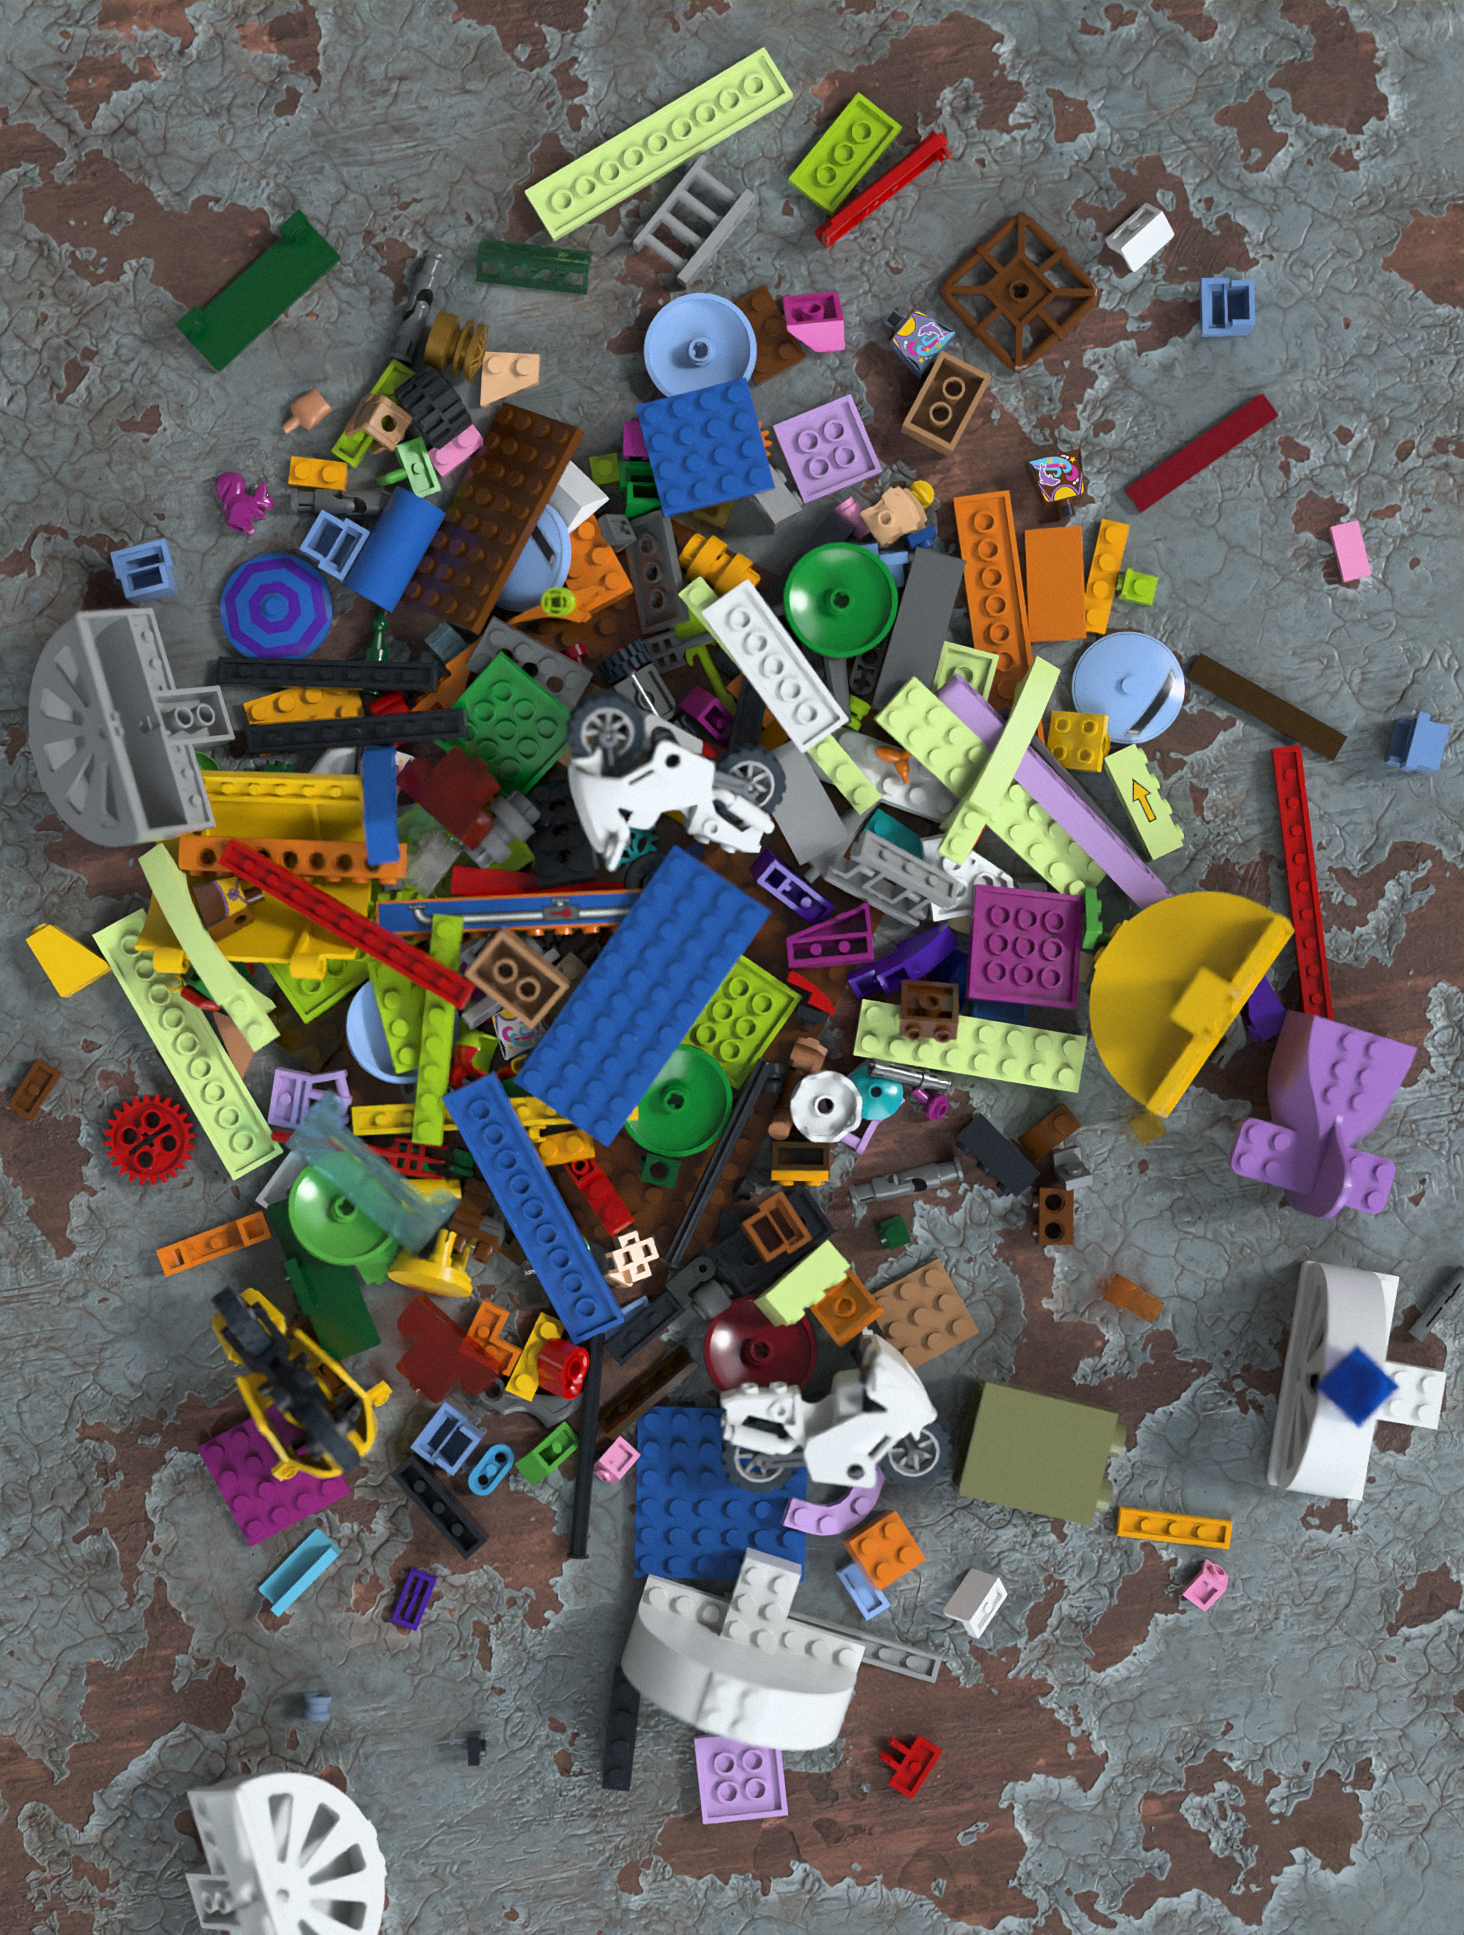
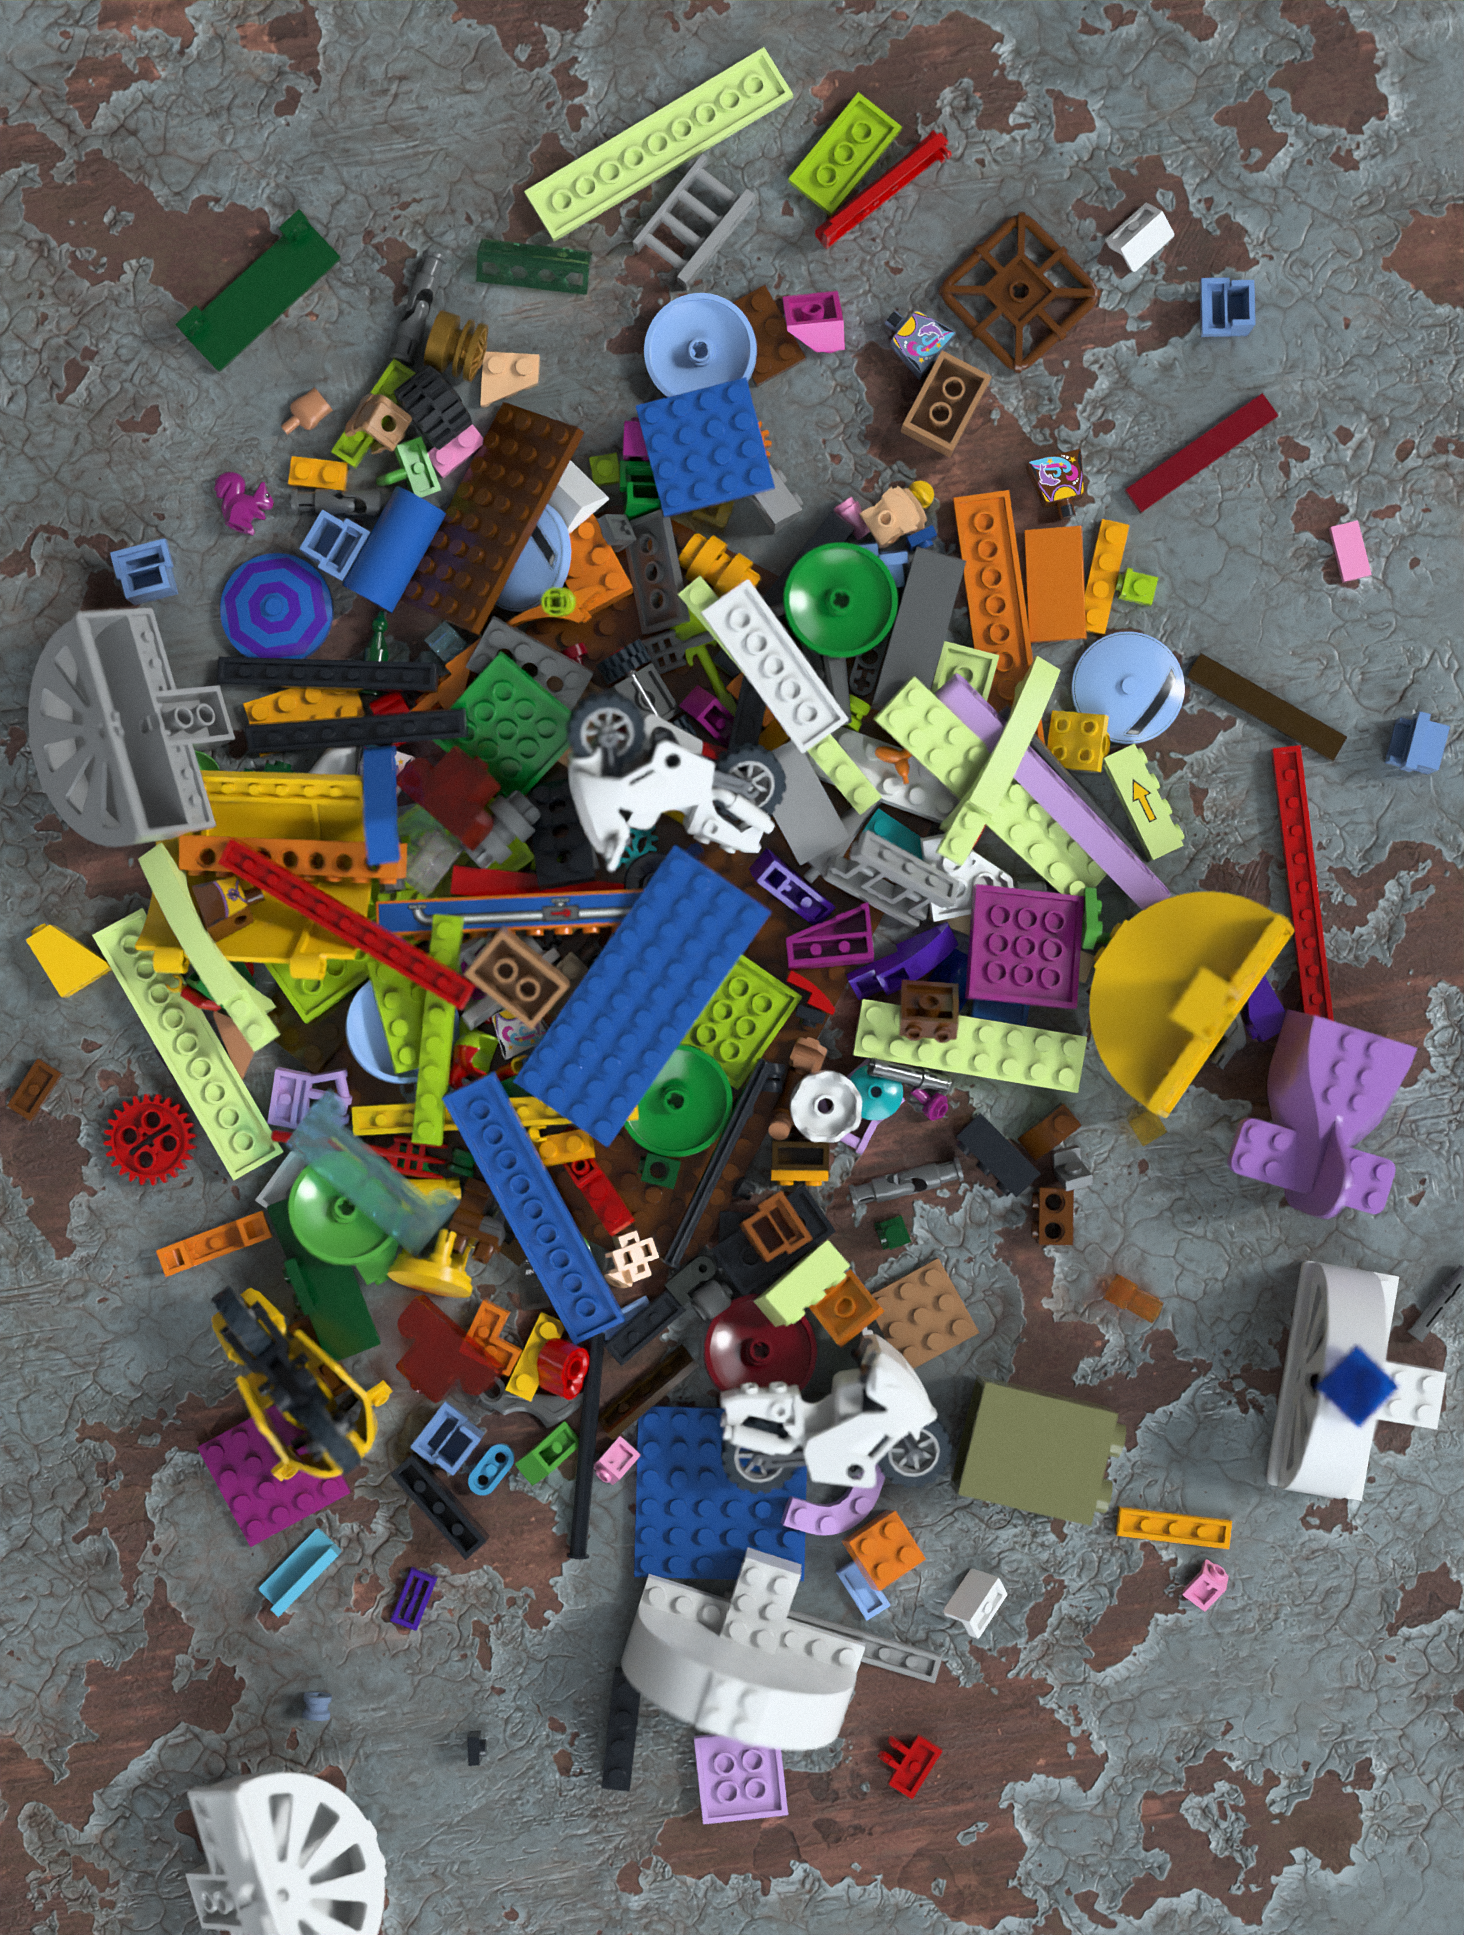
(827, 449): lavender plate -> none

